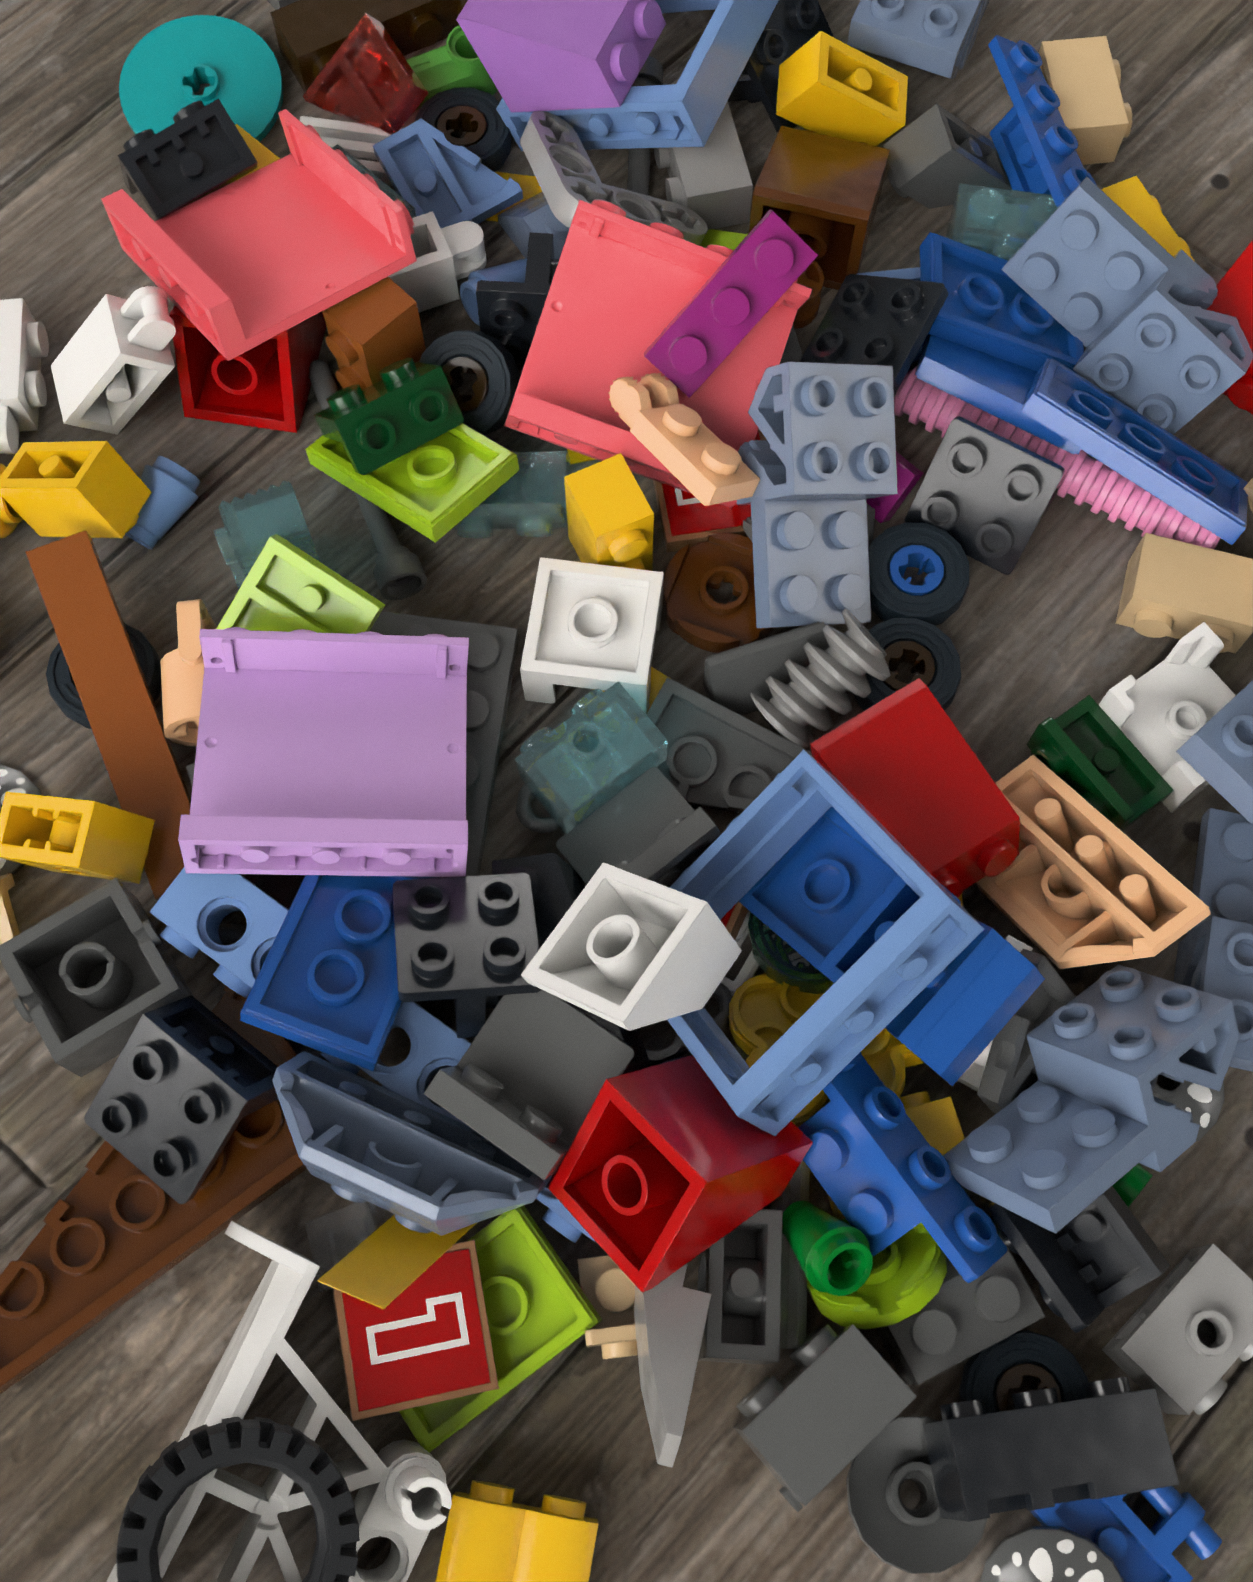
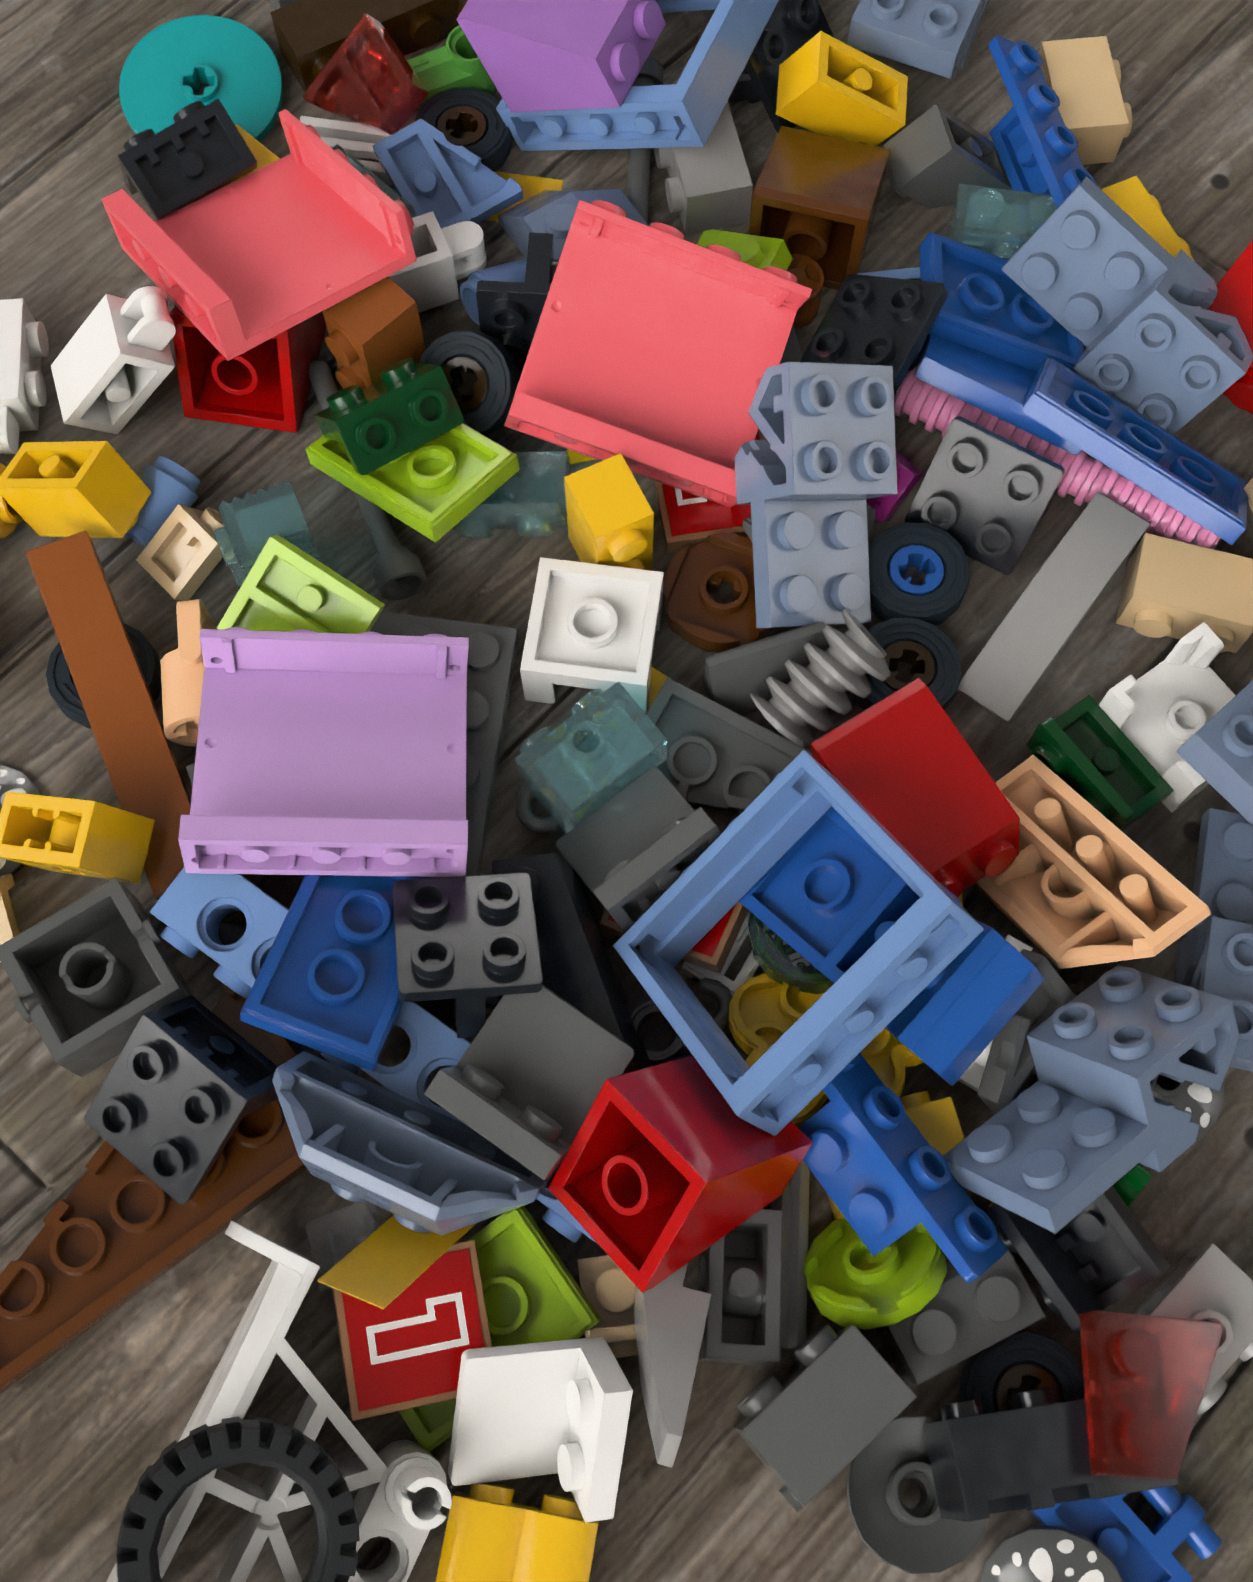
(183, 551): none -> tan bracket
(543, 1414): none -> white bracket
(569, 176): light grey beam -> none
(634, 951): white slope -> none
(681, 440): light nougat hinge -> none
(730, 303): magenta plate -> none
(828, 1250): green cone -> none
(1052, 606): none -> light grey slope
(1143, 1390): none -> clear red wing

